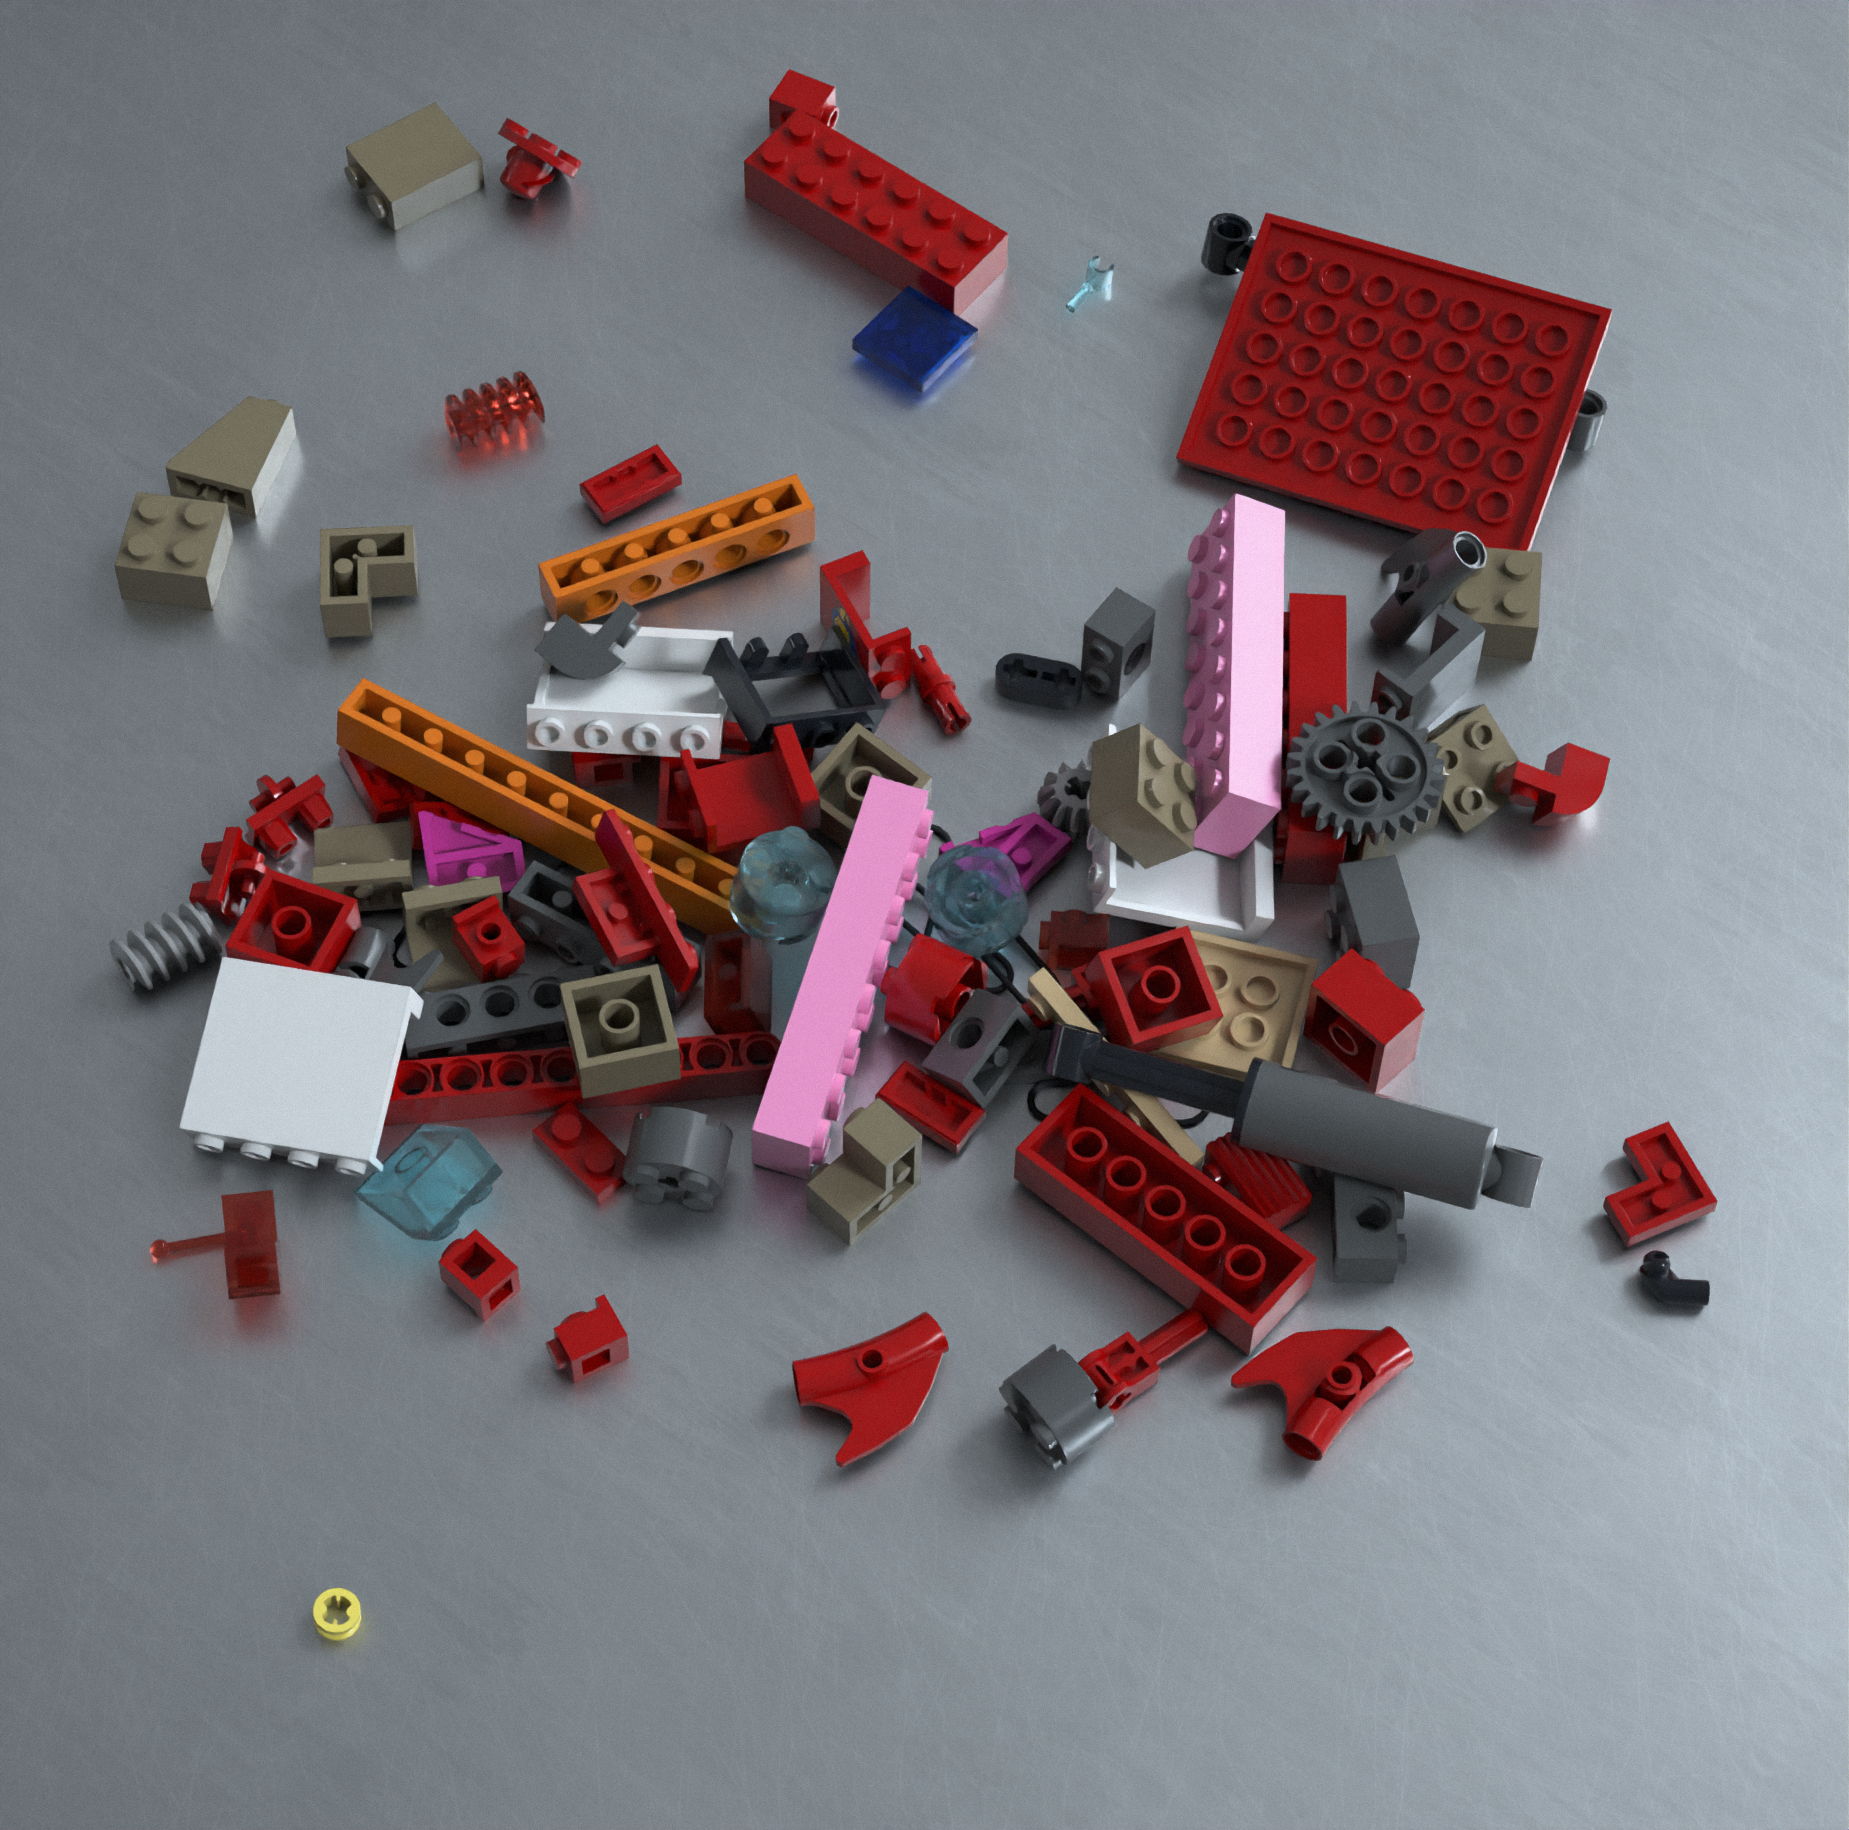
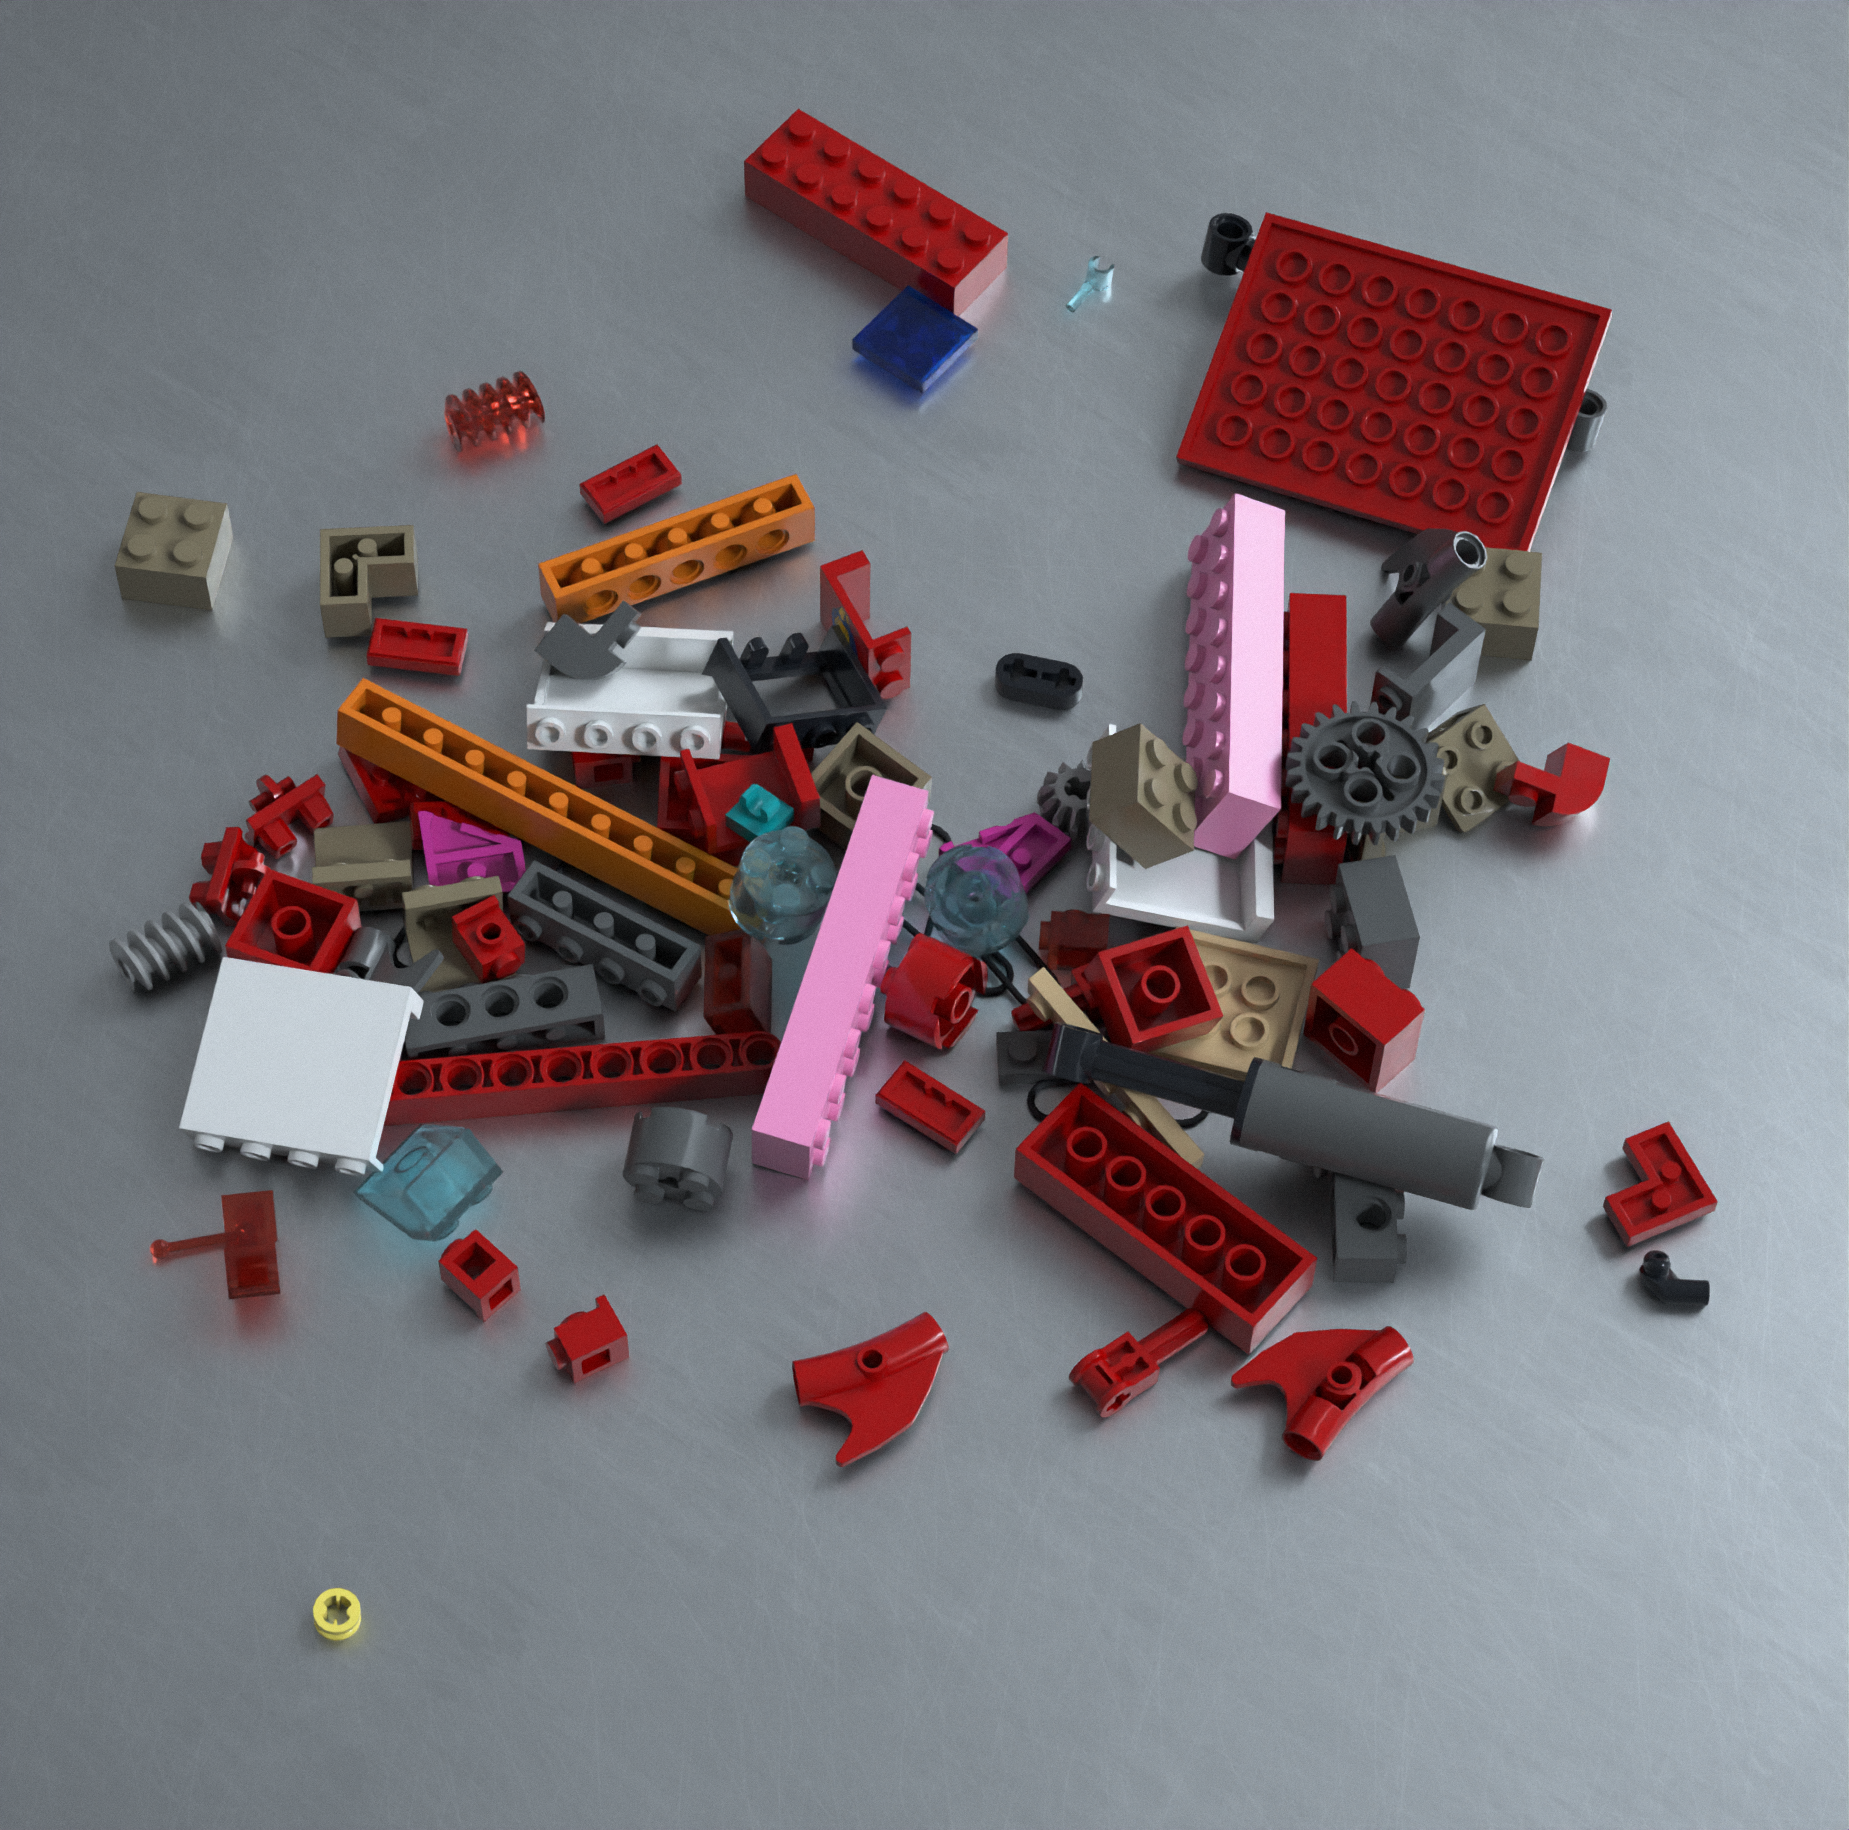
(235, 457): dark tan slope -> none
(414, 167): dark tan brick -> none
(417, 646): none -> red plate
(532, 161): red plate -> none
(582, 1152): red plate -> none
(620, 1031): dark tan brick -> none
(629, 910): red bracket -> none
(758, 813): none -> teal tile
(802, 93): red brick -> none
(871, 1174): dark tan brick -> none
(938, 691): red pin -> none
(981, 1047): dark grey brick -> none
(1057, 1405): dark grey brick -> none
(1117, 644): dark grey brick -> none
(1258, 1181): red brick -> none

